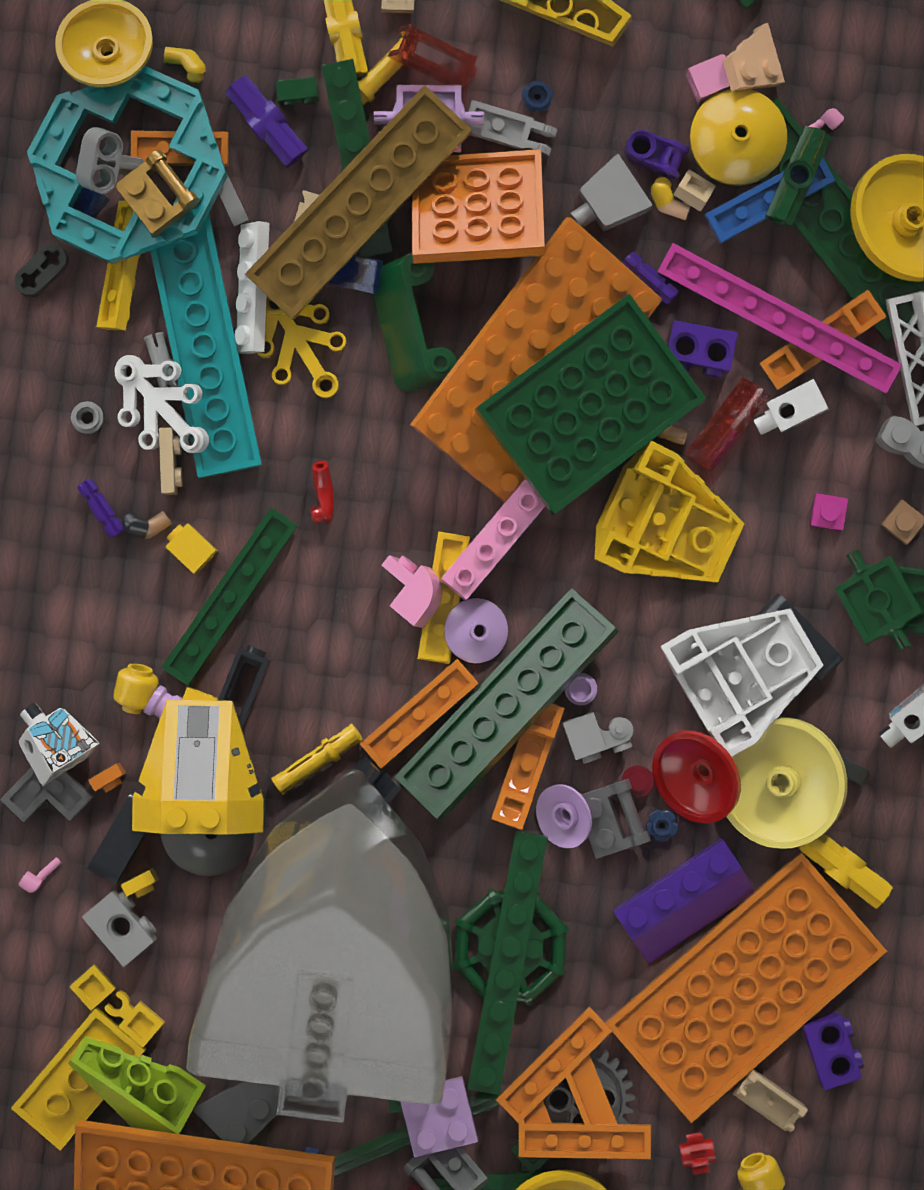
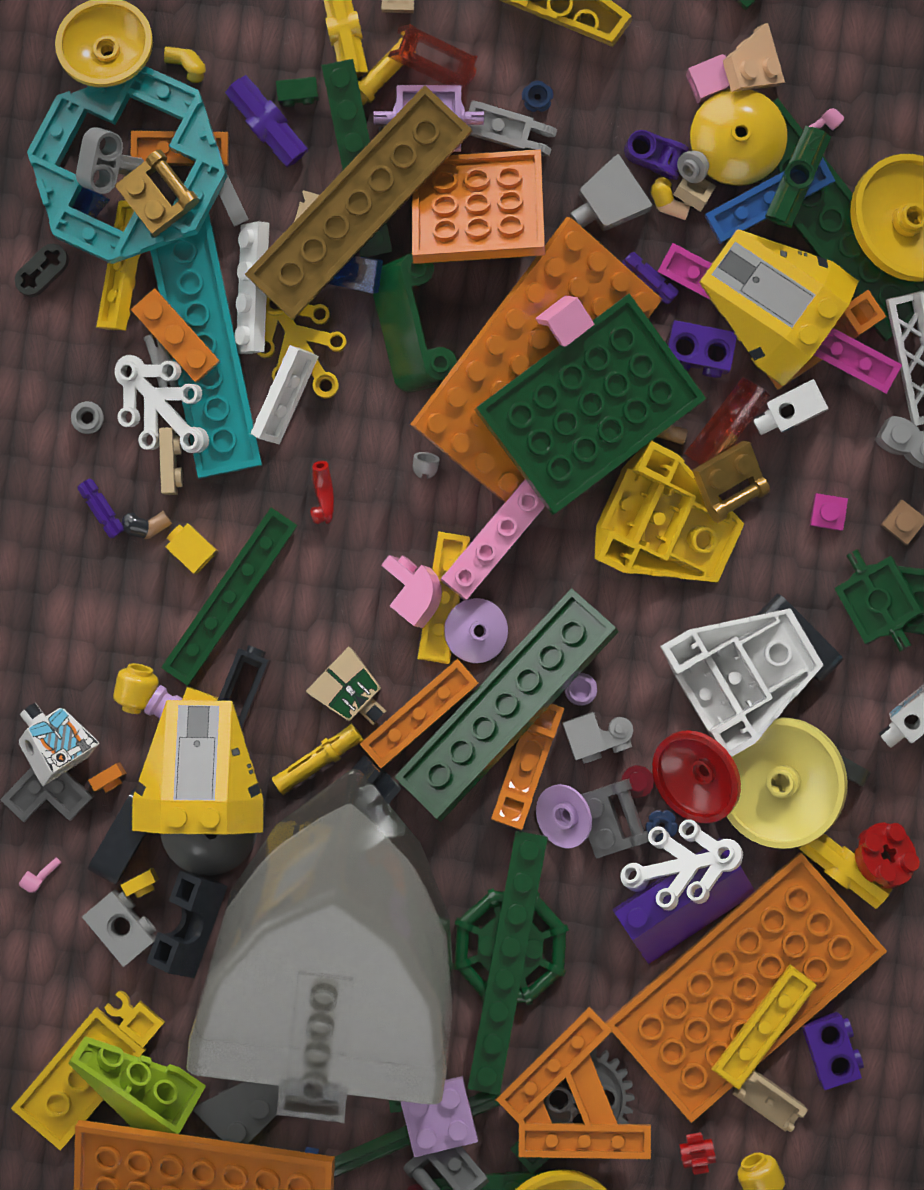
(93, 987): yellow plate -> none
(175, 335): none -> orange plate
(184, 947): none -> black arch
(284, 394): none -> white plate
(348, 688): none -> torso
(426, 464): none -> light grey hinge
(566, 319): none -> bright pink panel
(685, 865): none -> white plant
(693, 166): none -> light grey plate
(724, 473): none -> pearl gold plate
(764, 1027): none -> yellow tile
(777, 300): none -> yellow wedge
(900, 848): none -> red plate

